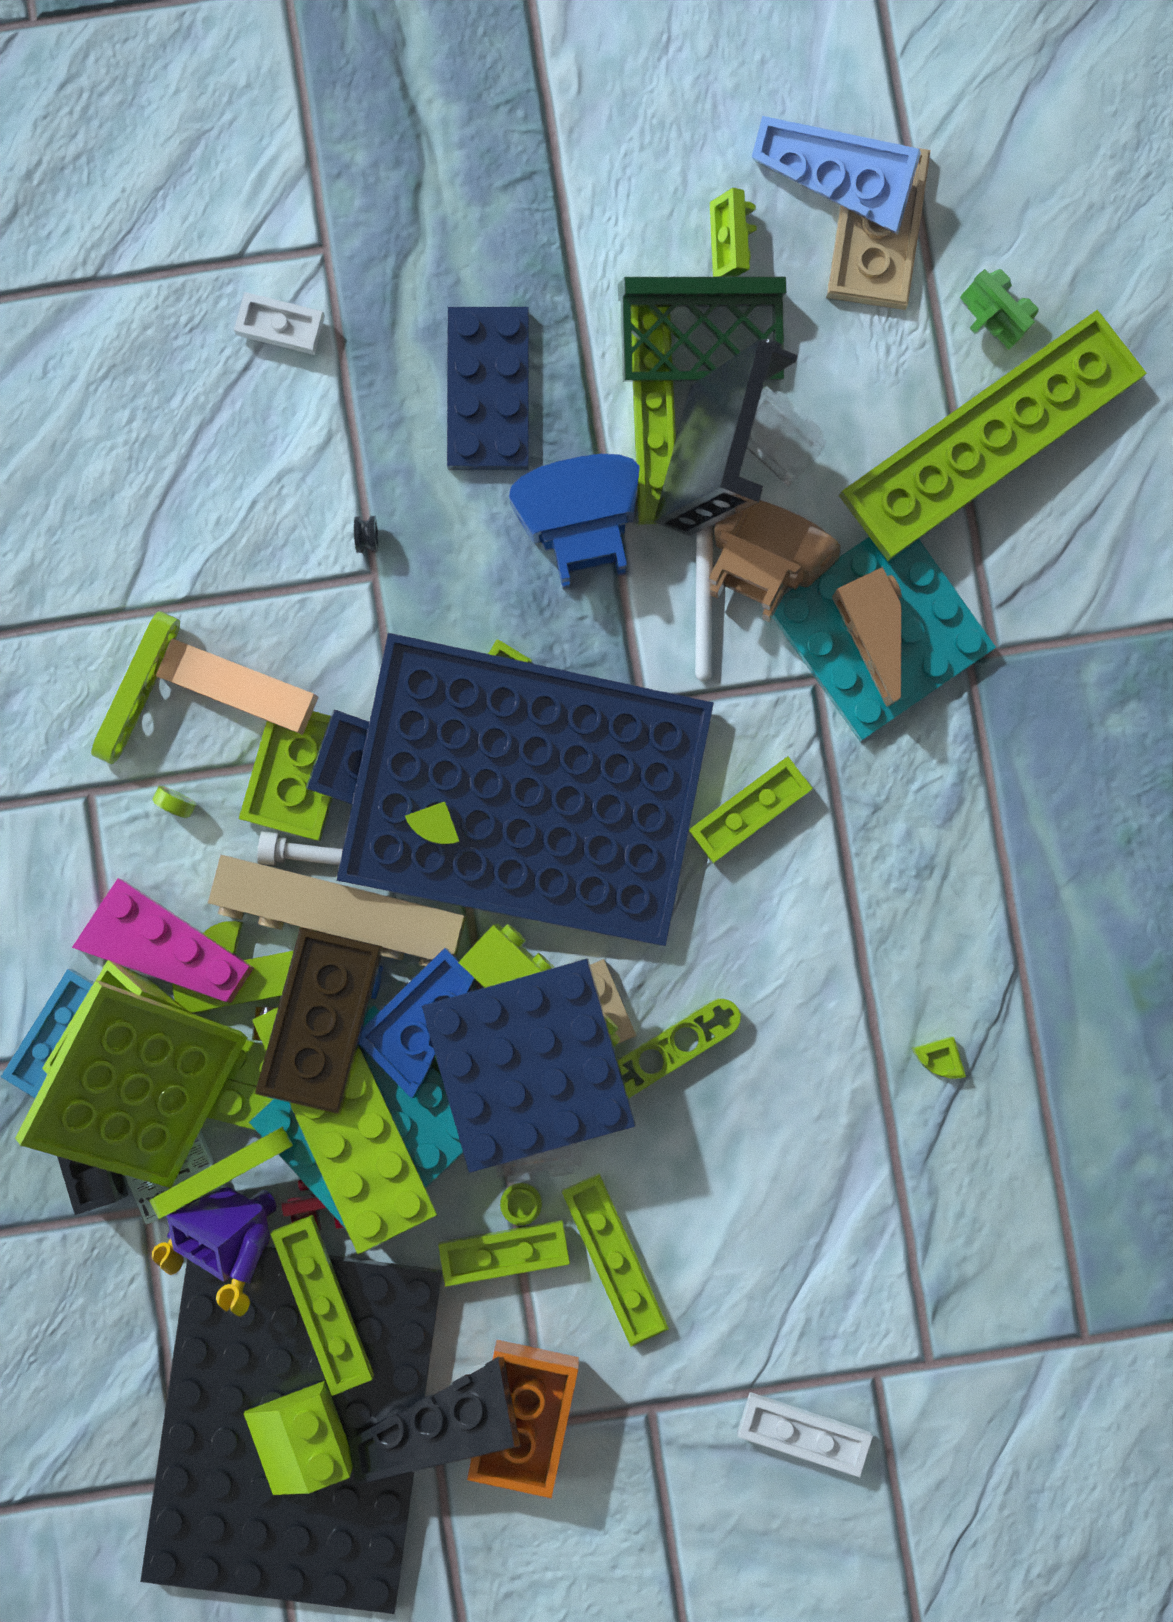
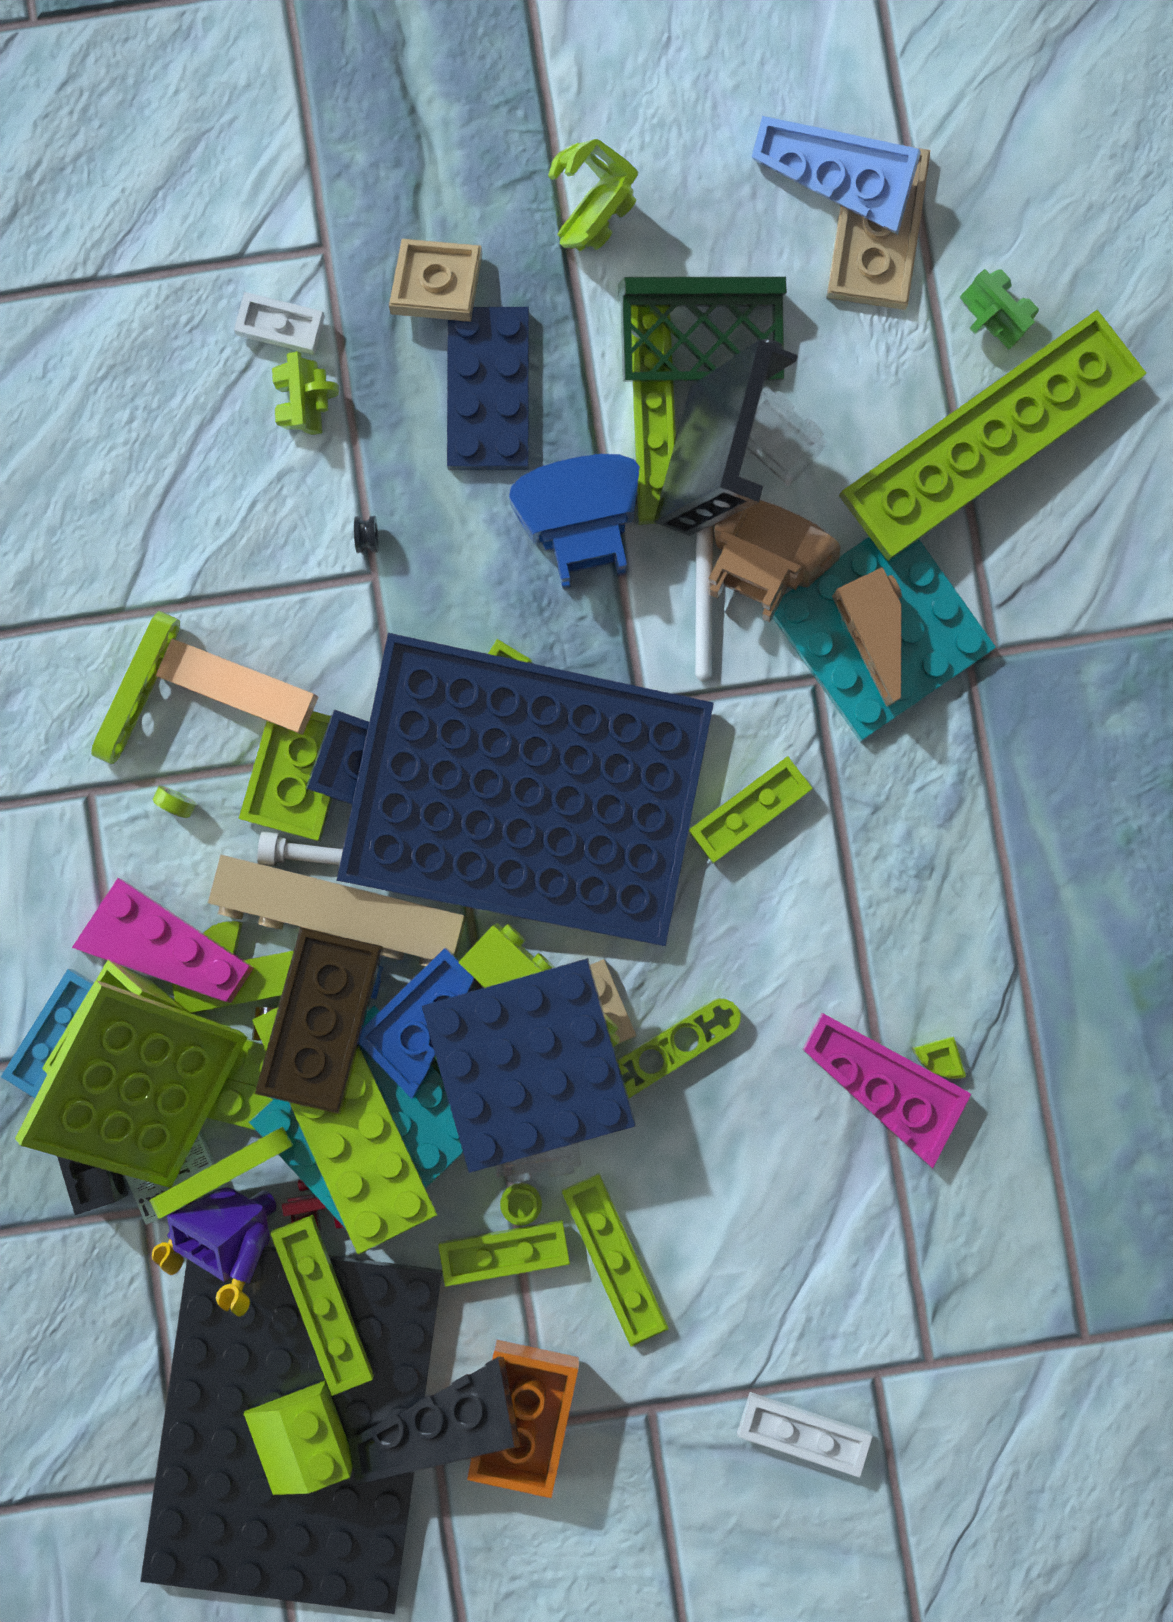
(307, 392): none -> lime hips
(433, 824): lime tile -> none
(435, 280): none -> tan tile
(610, 196): none -> lime piece
(730, 233): lime plate -> none
(895, 1090): none -> dark pink wing

